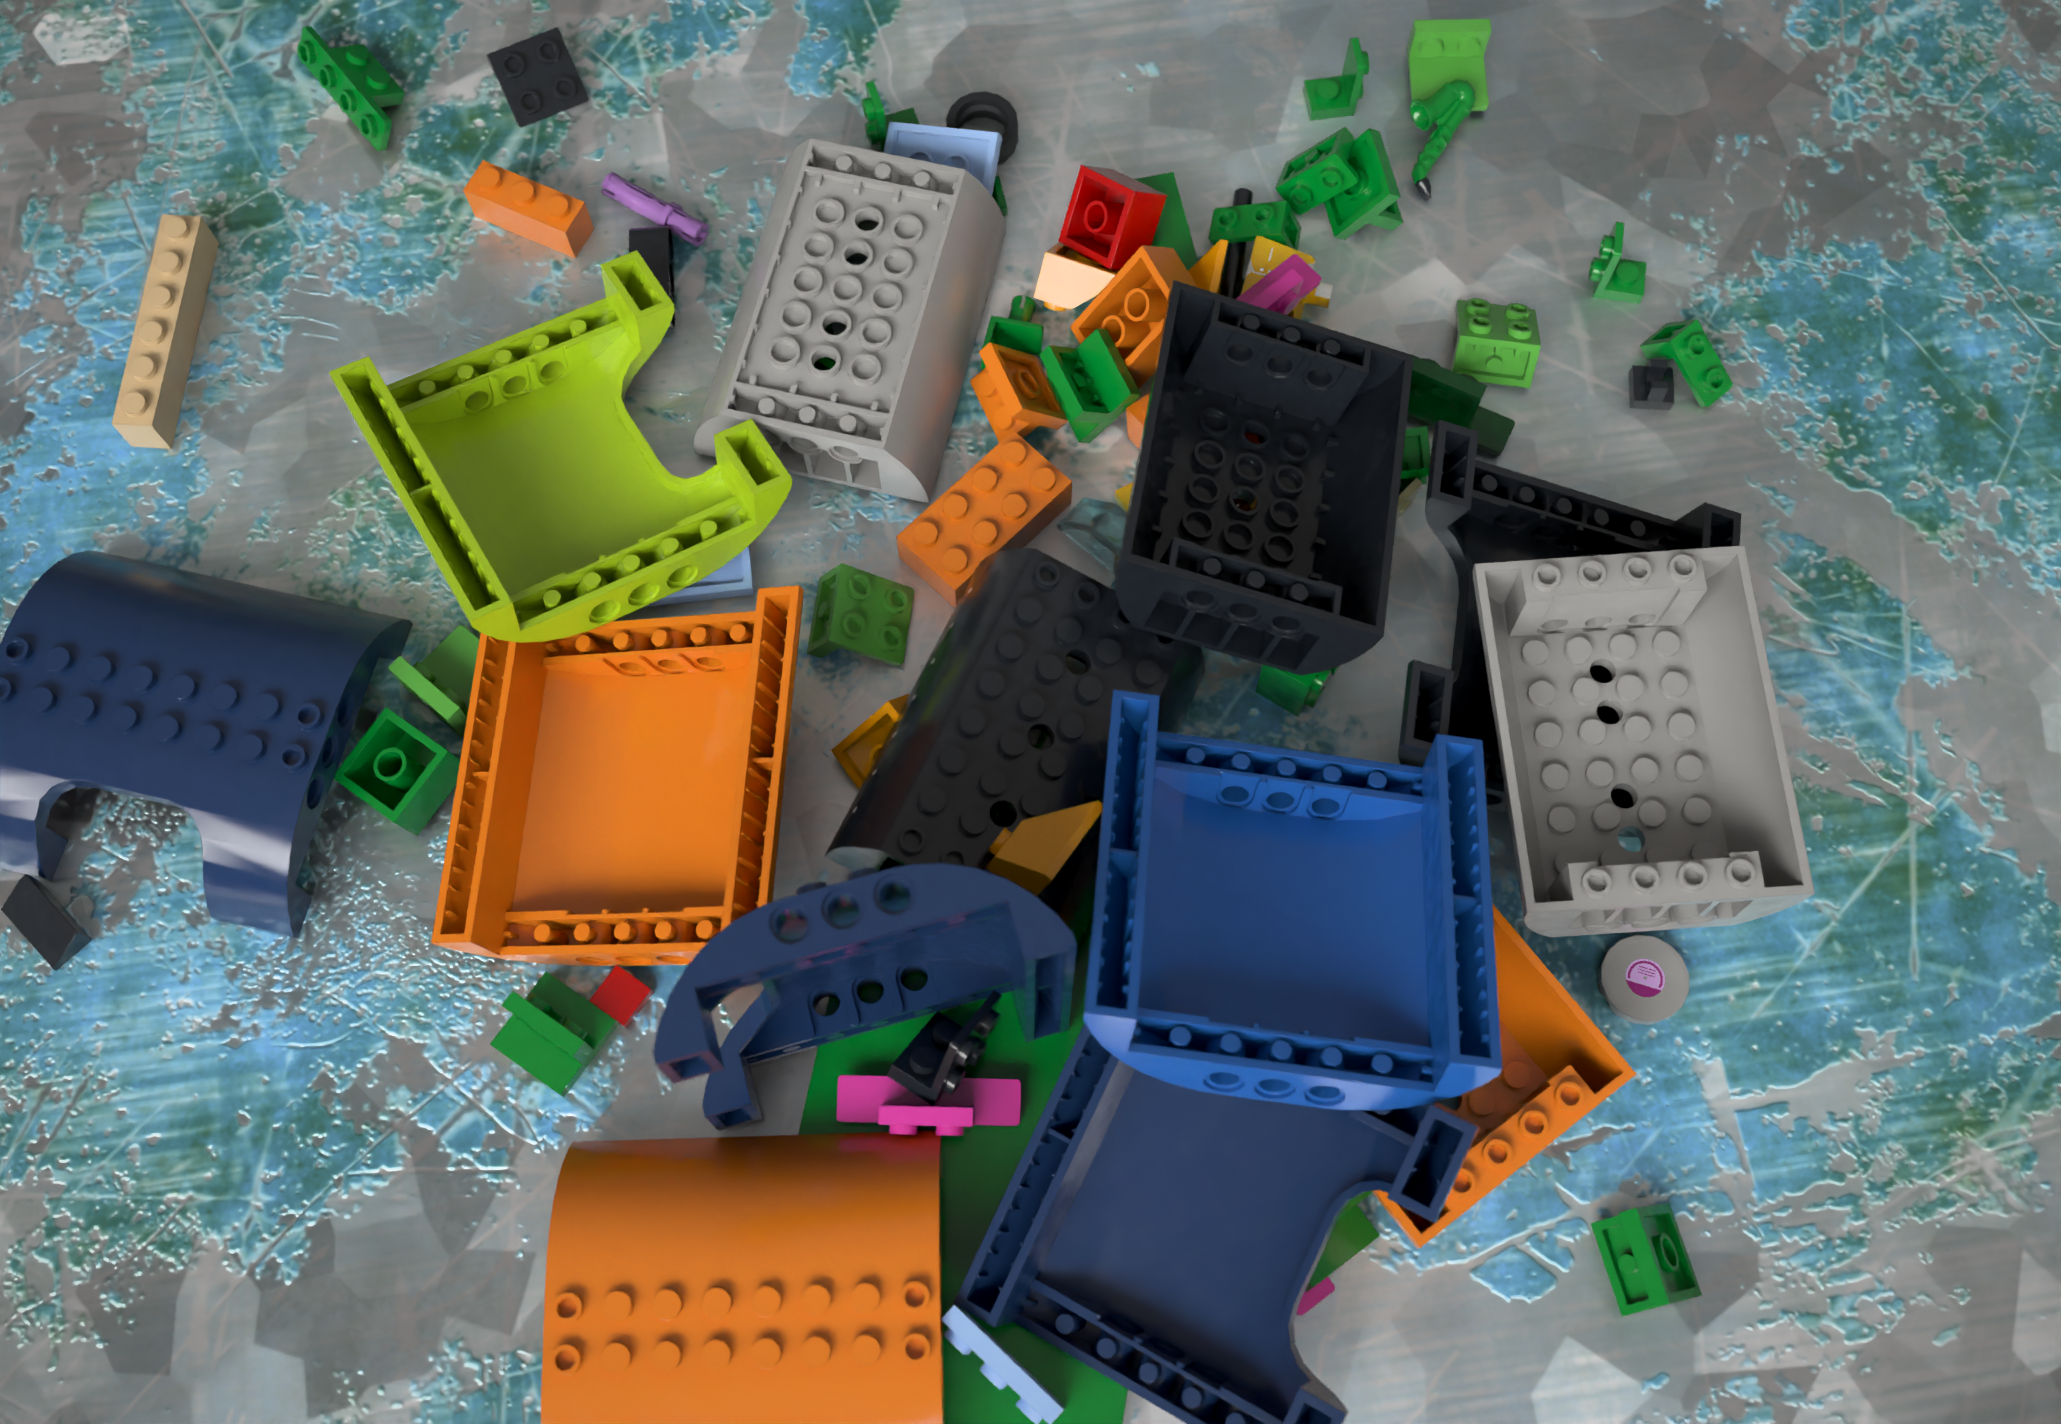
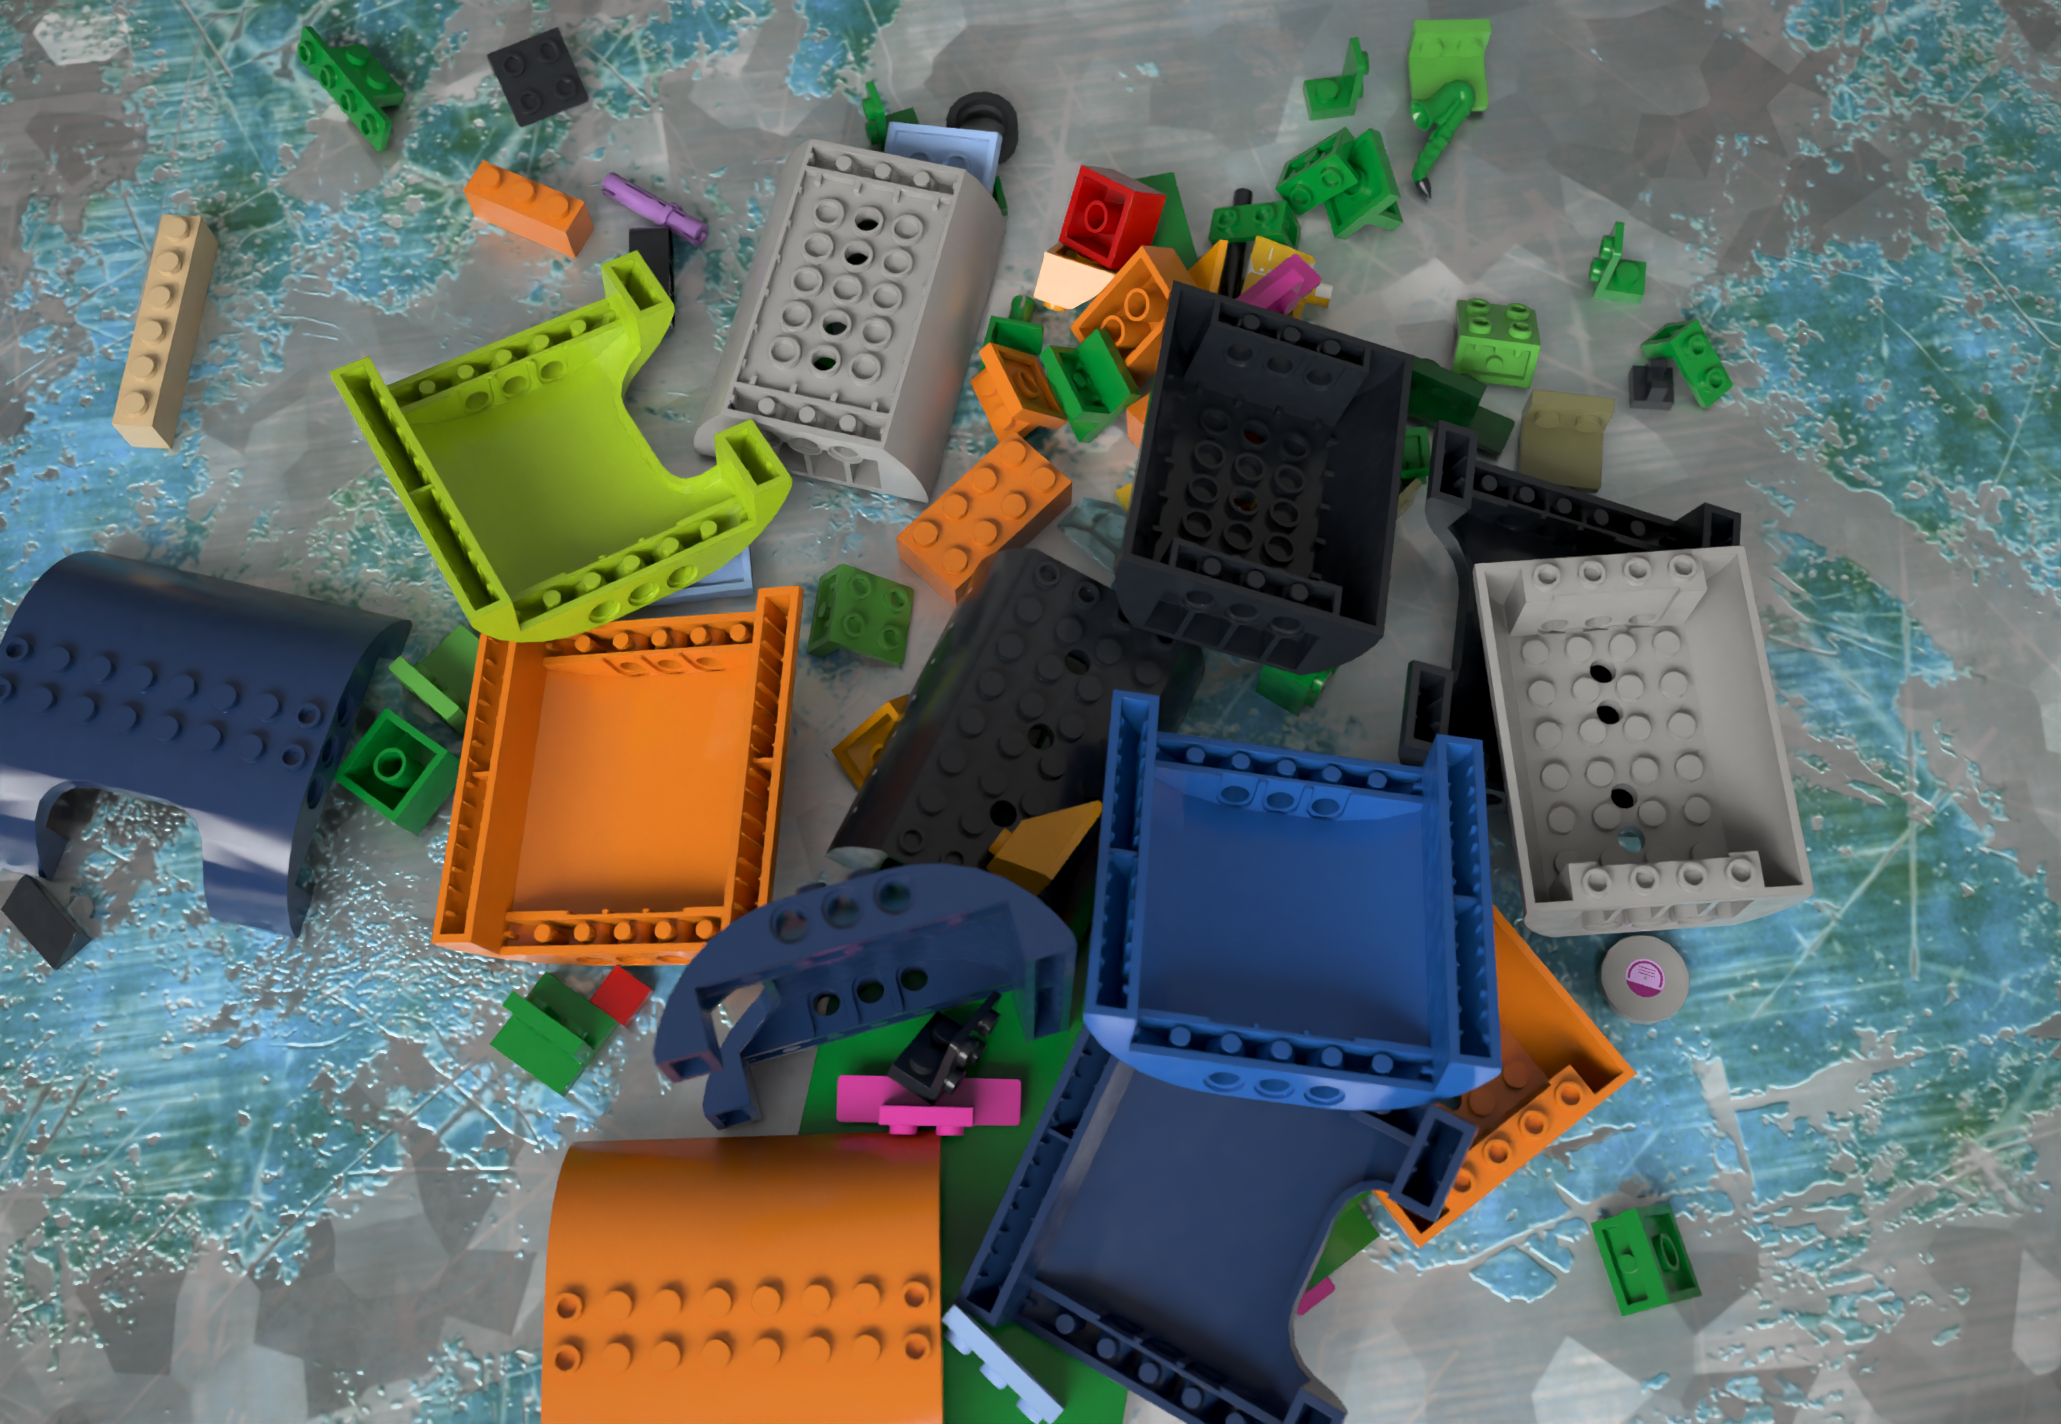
(1564, 438): none -> olive bracket

